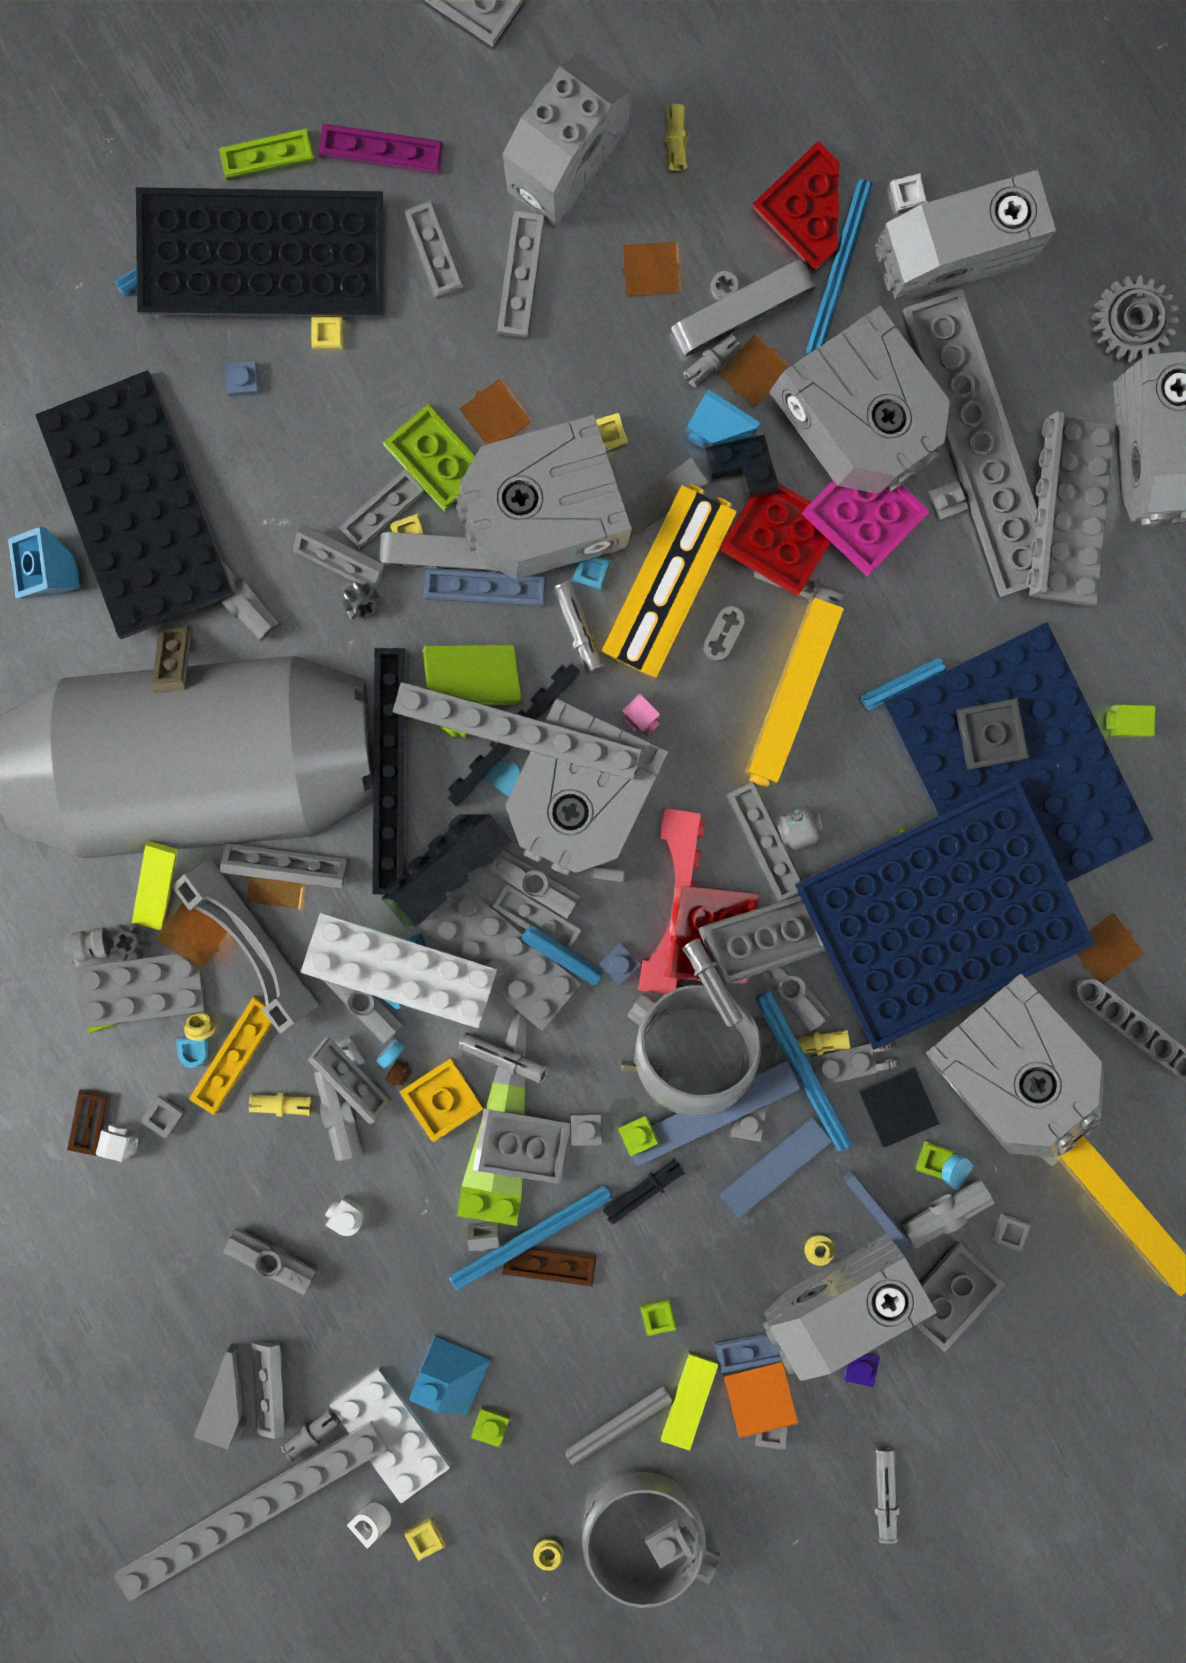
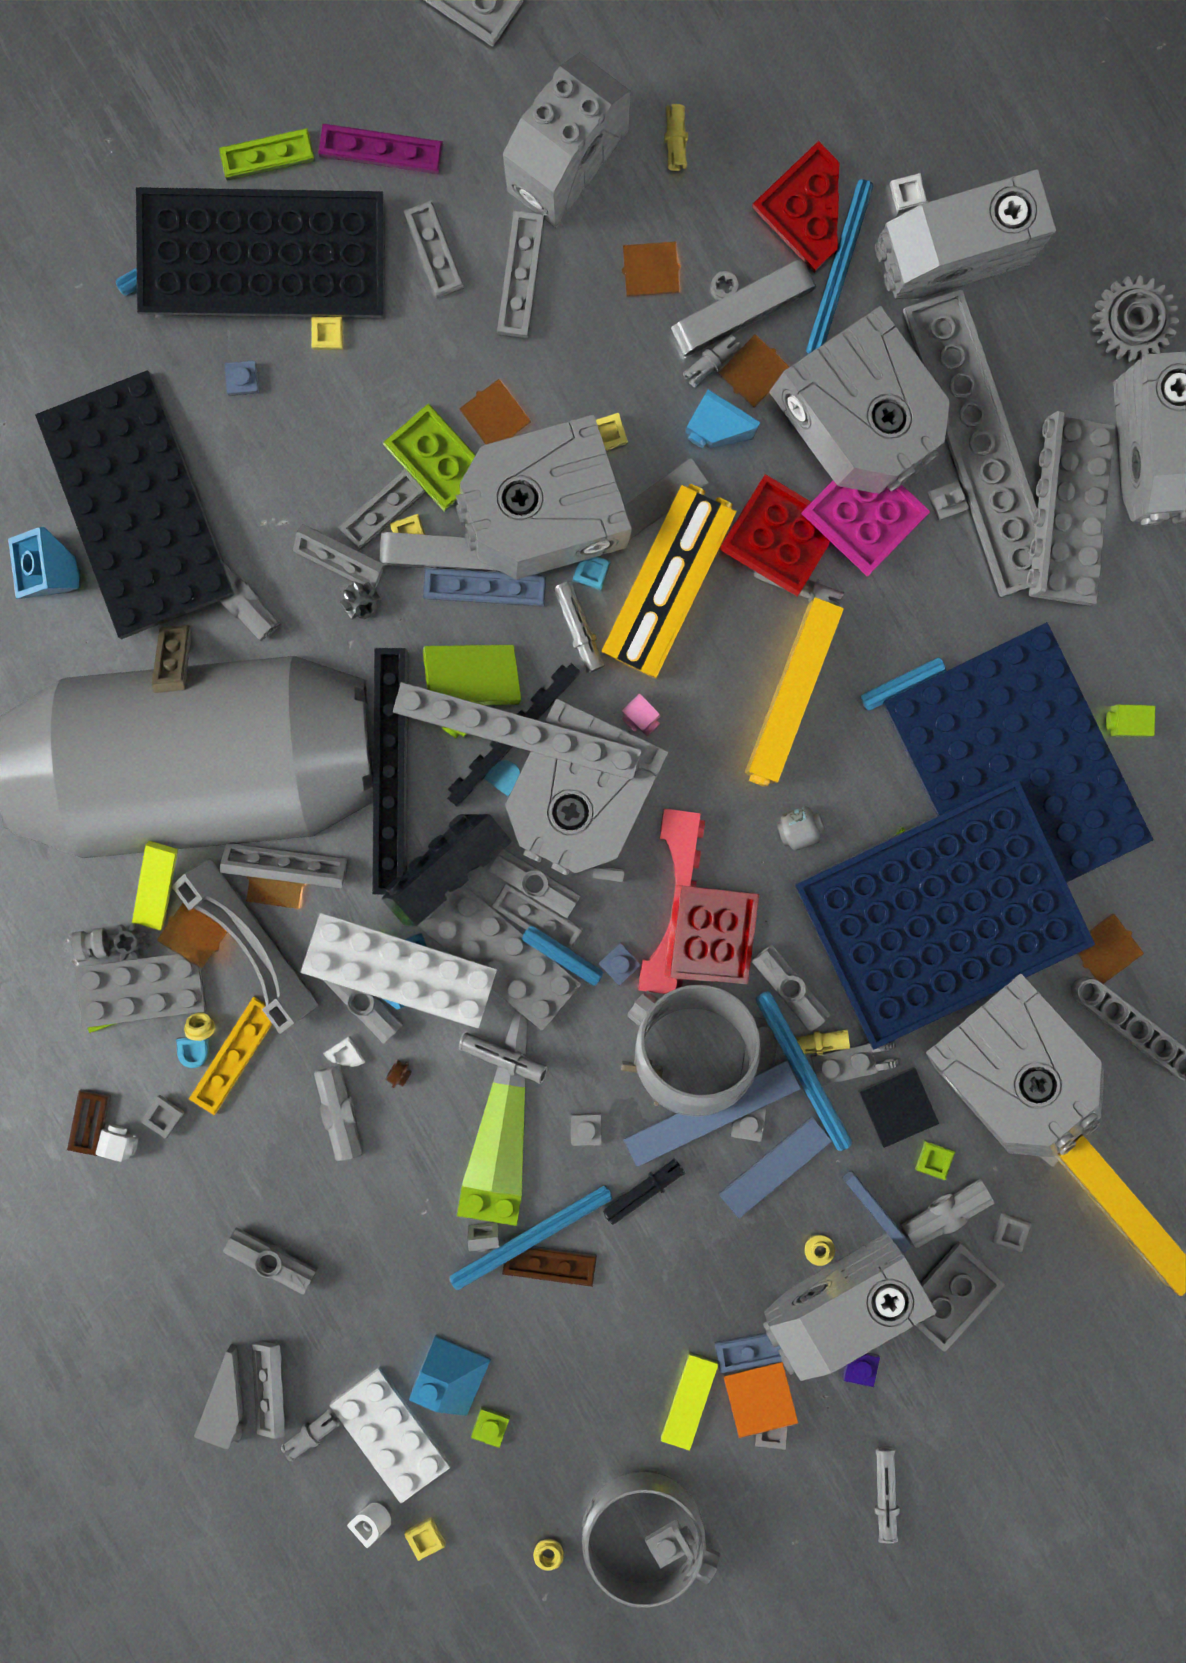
(251, 1510): light grey plate -> none
(280, 1104): light yellow pin -> none
(345, 1216): white plate -> none
(349, 1080): light grey tile -> none
(390, 1053): medium azure tile -> none
(441, 1099): yellow plate -> none
(521, 1146): light grey plate -> none
(618, 1426): light grey axle -> none
(638, 1135): lime plate -> none
(658, 1317): lime tile -> none
(713, 983): light grey axle -> none
(730, 637): light grey beam -> none
(746, 457): black plate -> none
(761, 940): light grey tile -> none
(765, 840): light grey tile -> none
(956, 1170): medium azure tile -> none
(992, 734): dark grey tile -> none

